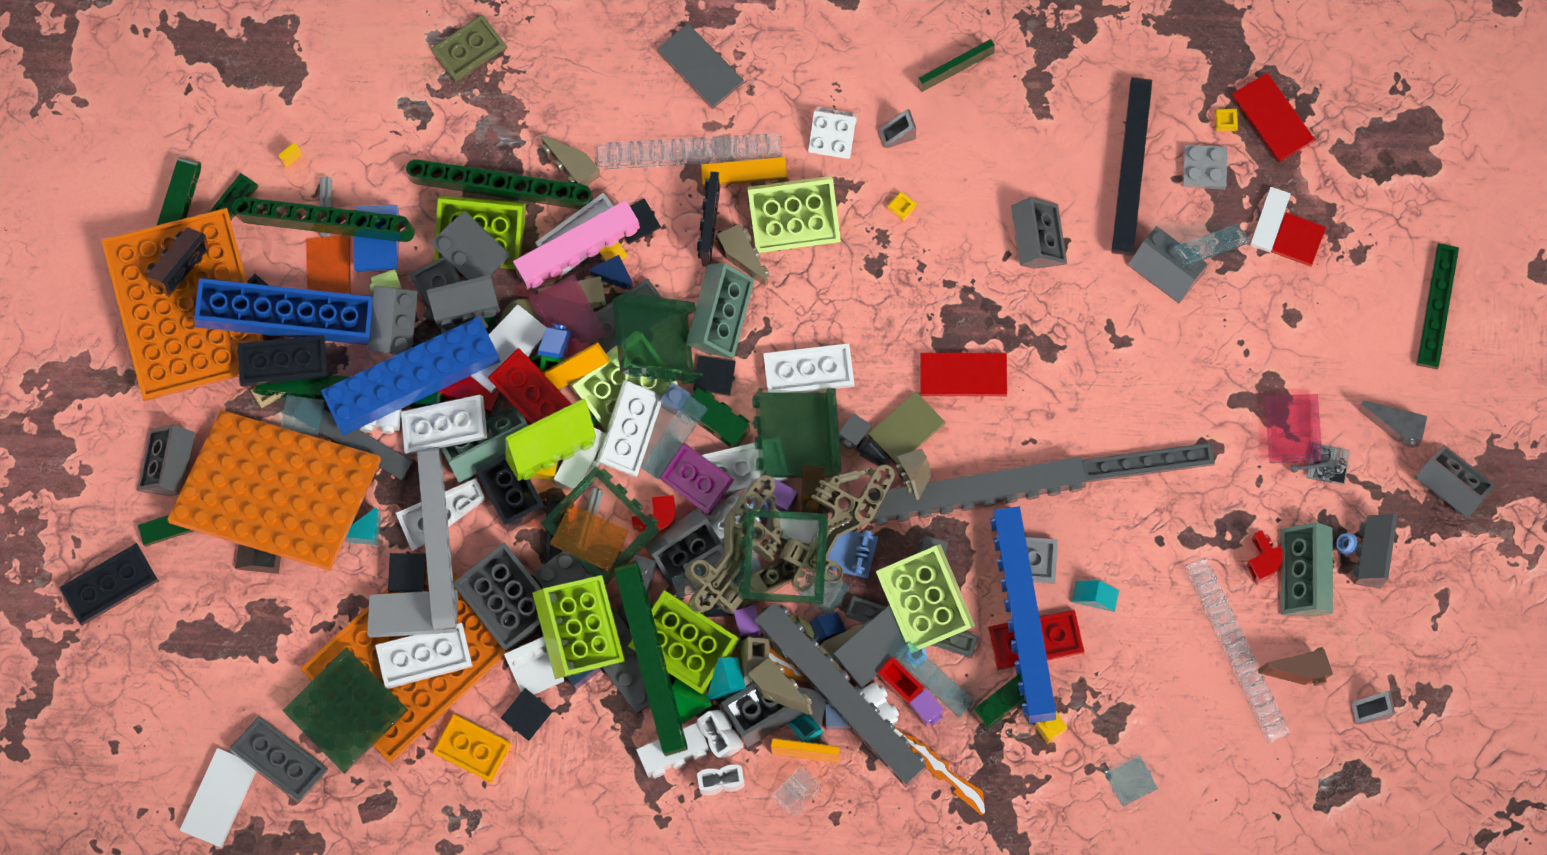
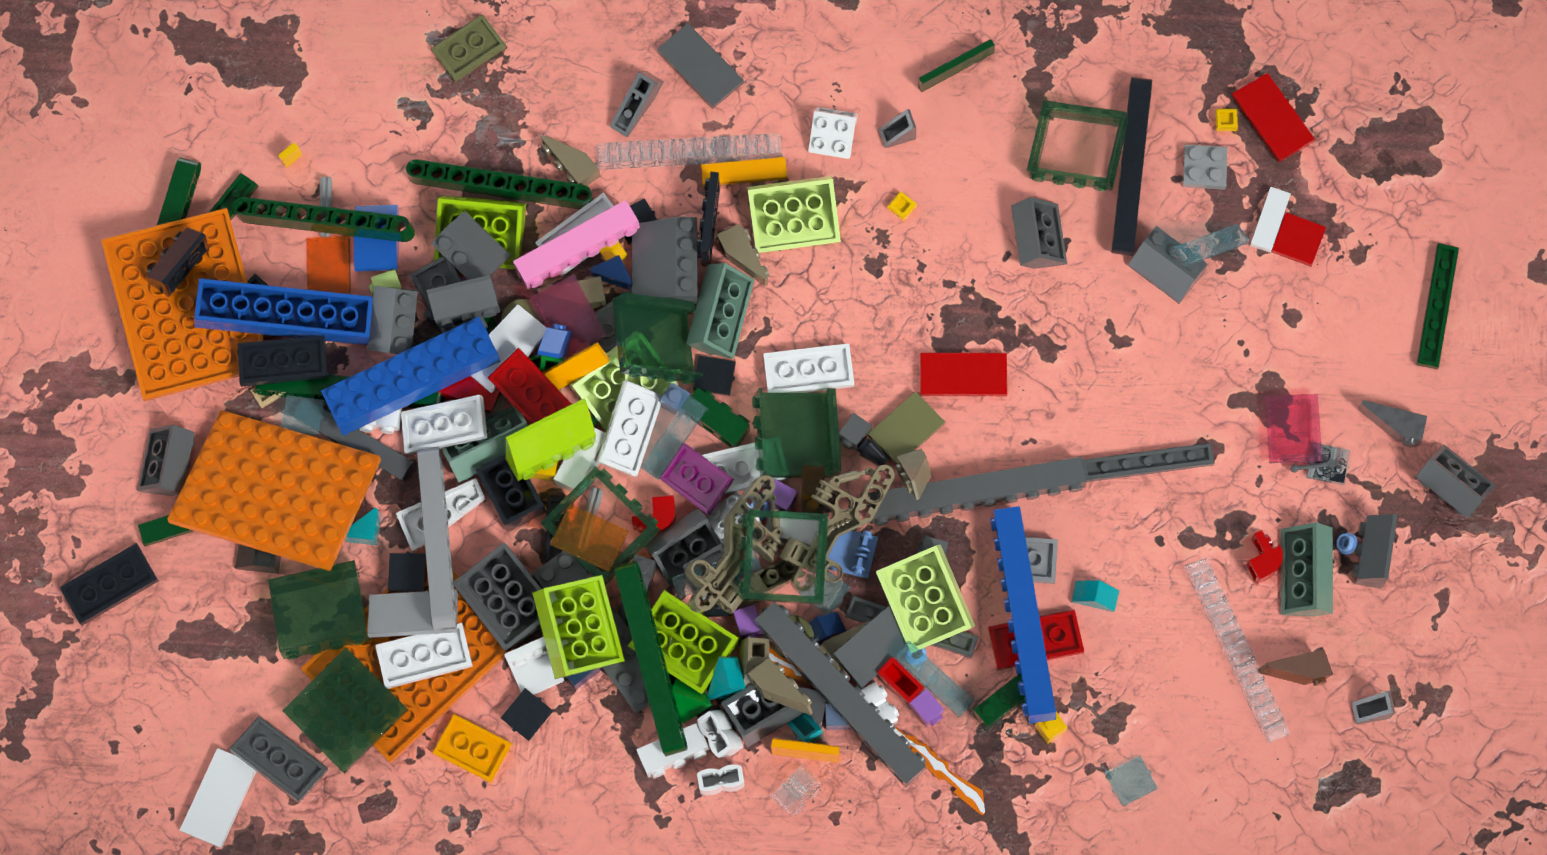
(318, 610): none -> clear green panel
(636, 102): none -> dark grey slope
(666, 259): none -> dark grey slope
(1083, 114): none -> clear green window

